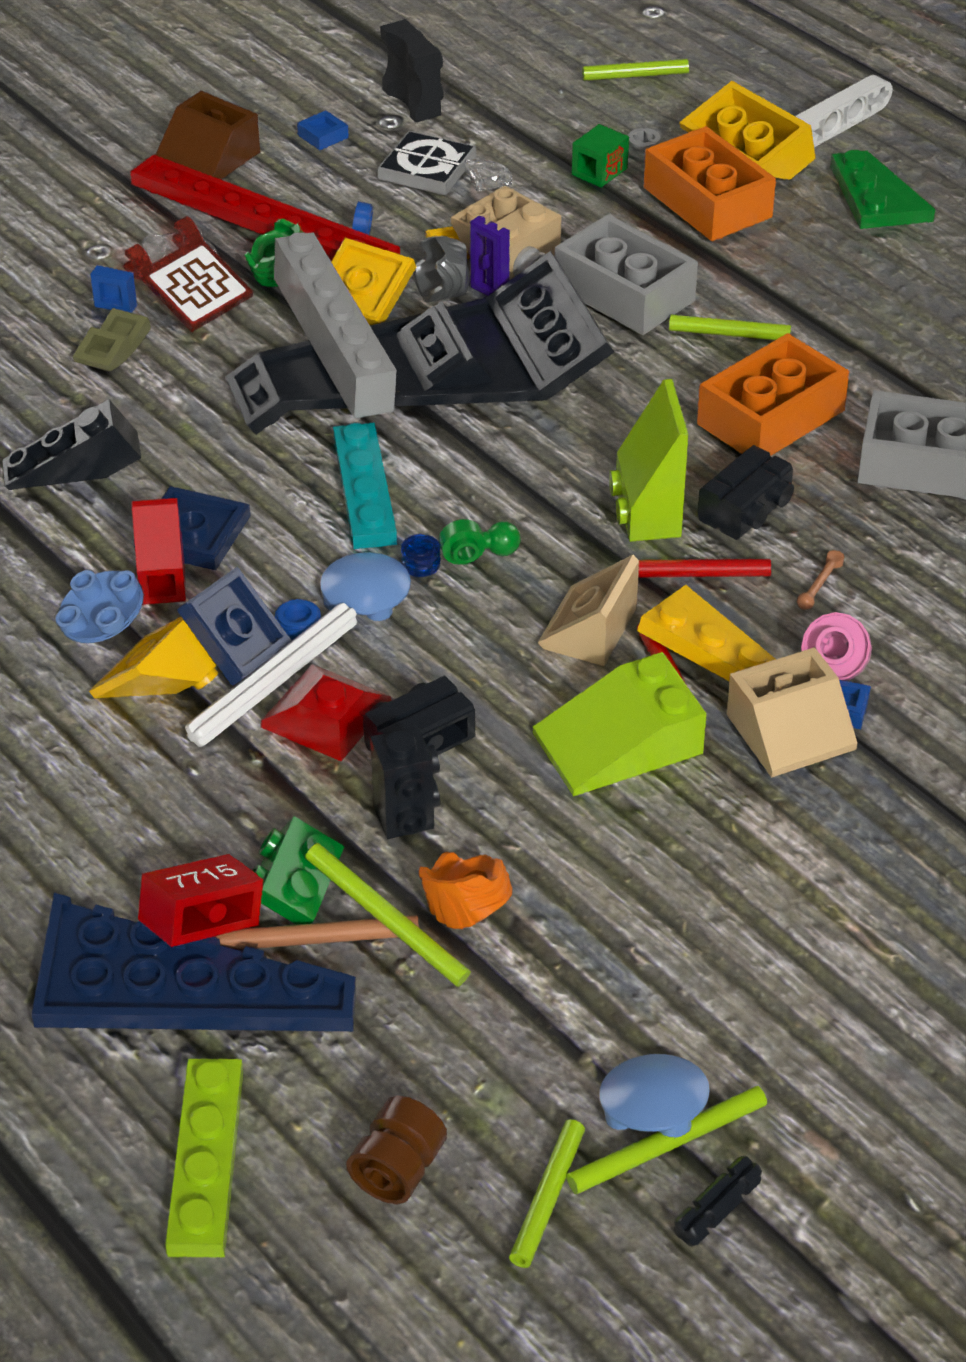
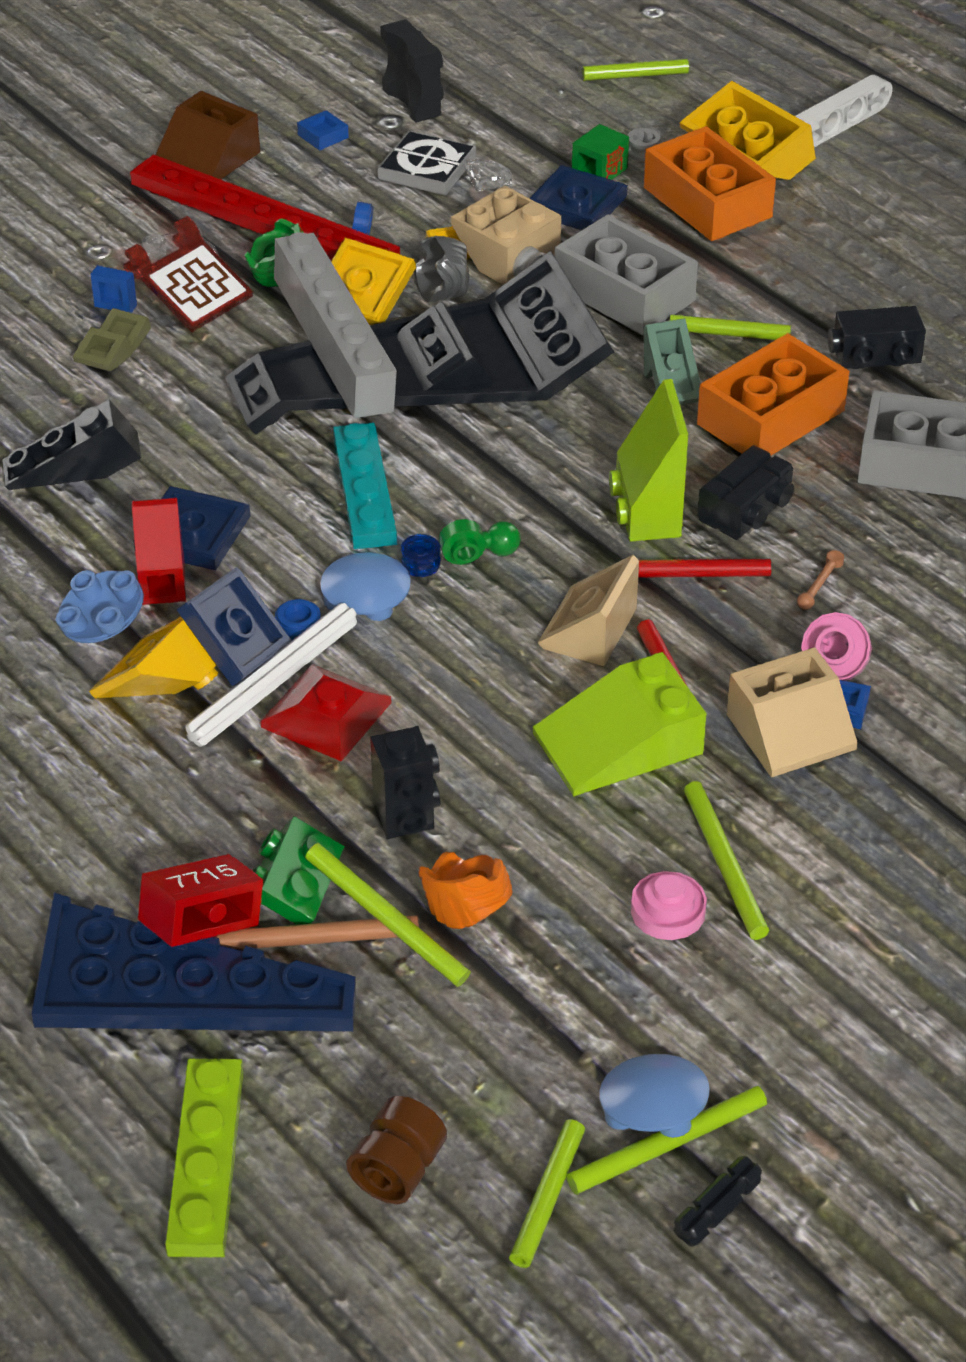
(436, 707): black brick -> none
(489, 255): dark purple tile -> none
(579, 196): none -> dark blue tile
(668, 905): none -> bright pink plate
(671, 356): none -> sand green slope
(701, 634): yellow wing -> none
(726, 861): none -> lime bar
(876, 193): green wing -> none
(877, 337): none -> black brick

